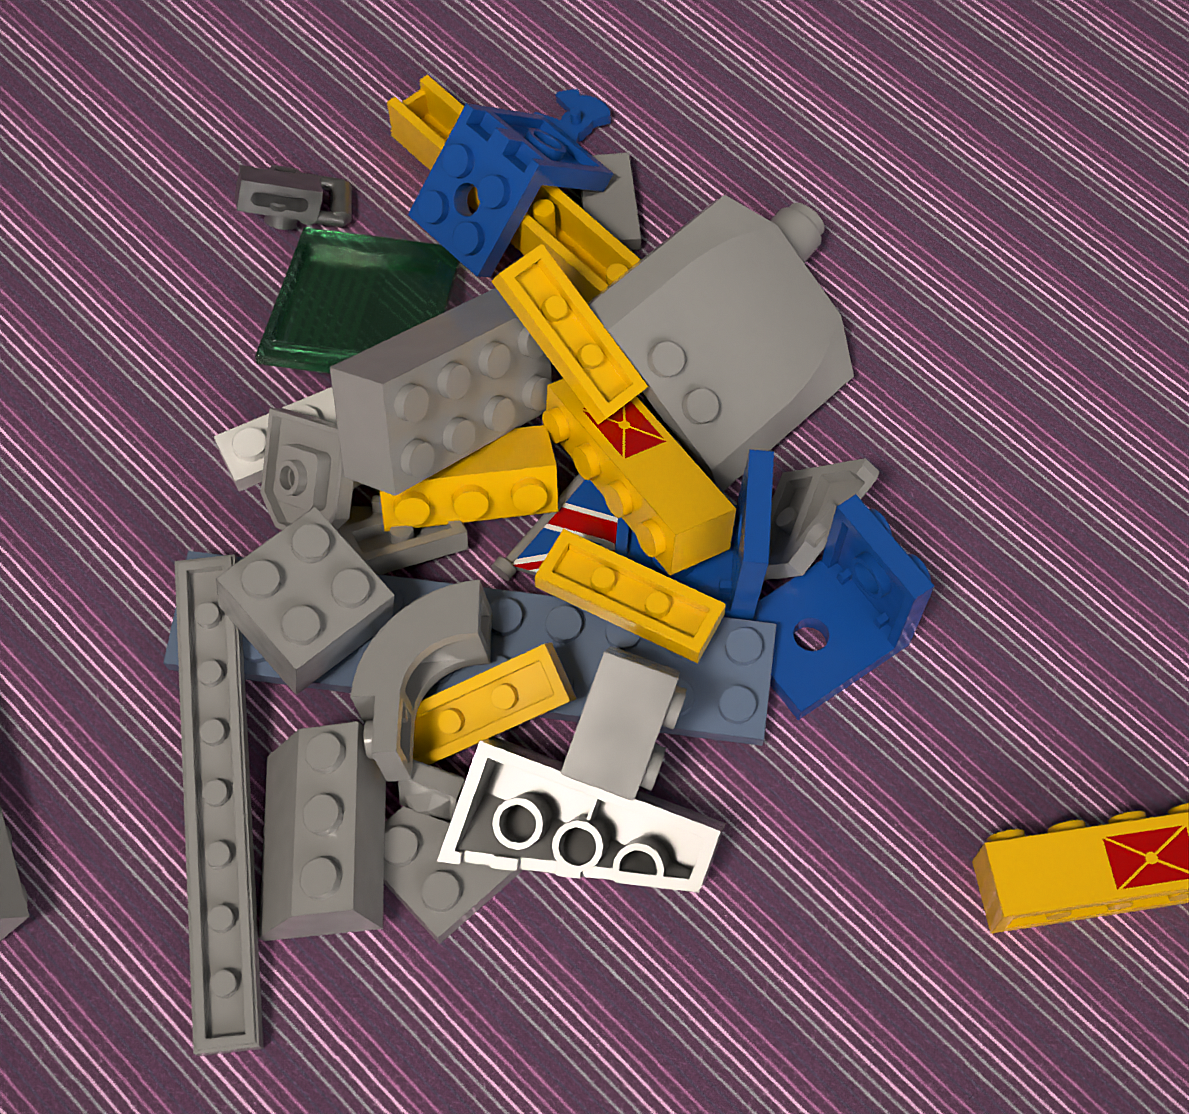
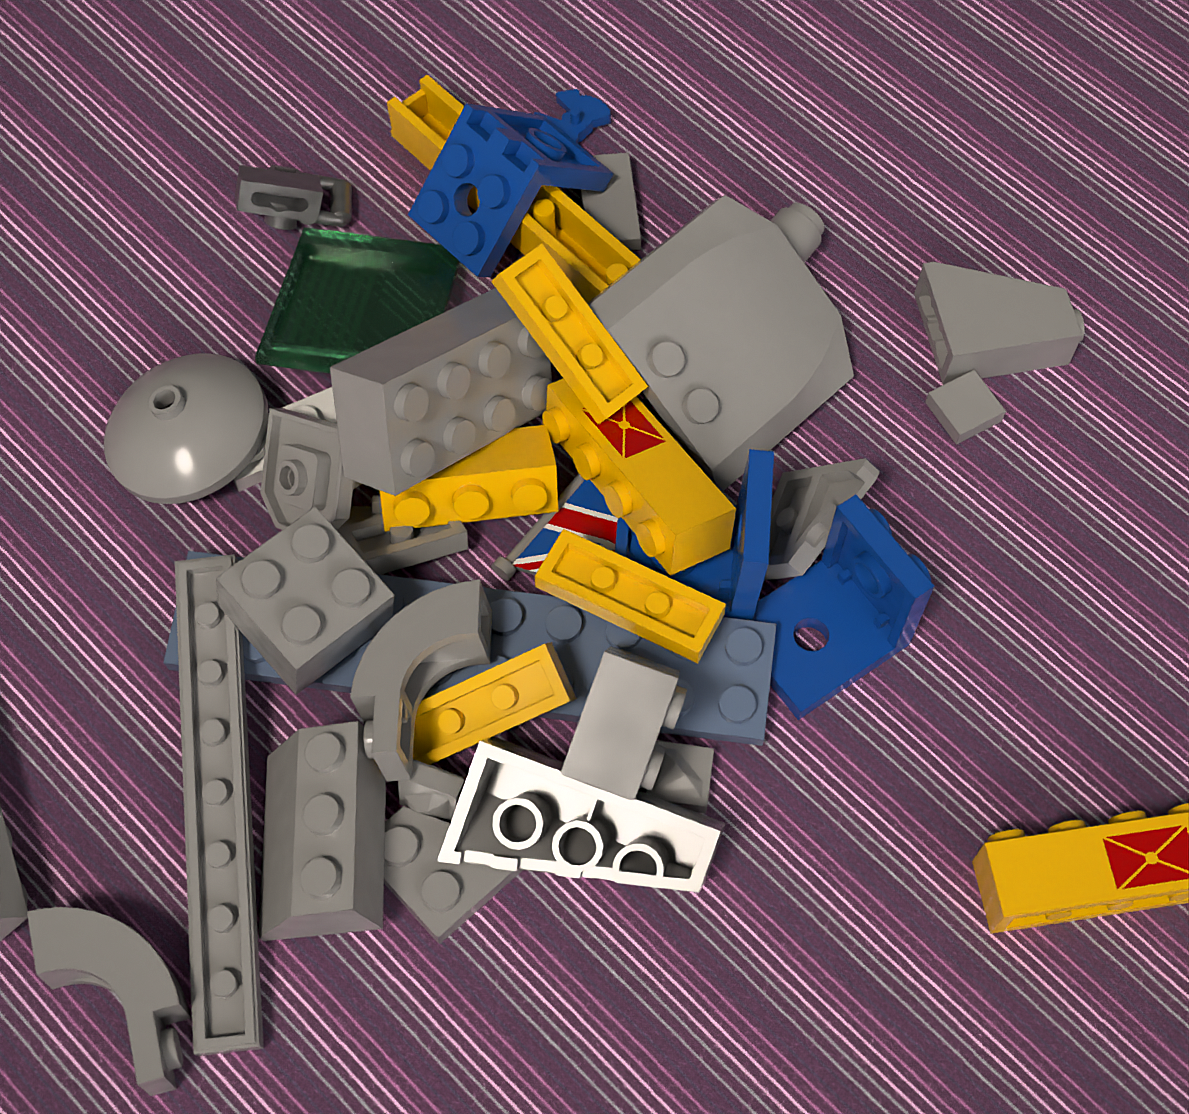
(101, 951): none -> light grey arch
(186, 428): none -> light grey dish
(684, 776): none -> light grey tile
(965, 406): none -> light grey tile
(994, 322): none -> light grey slope

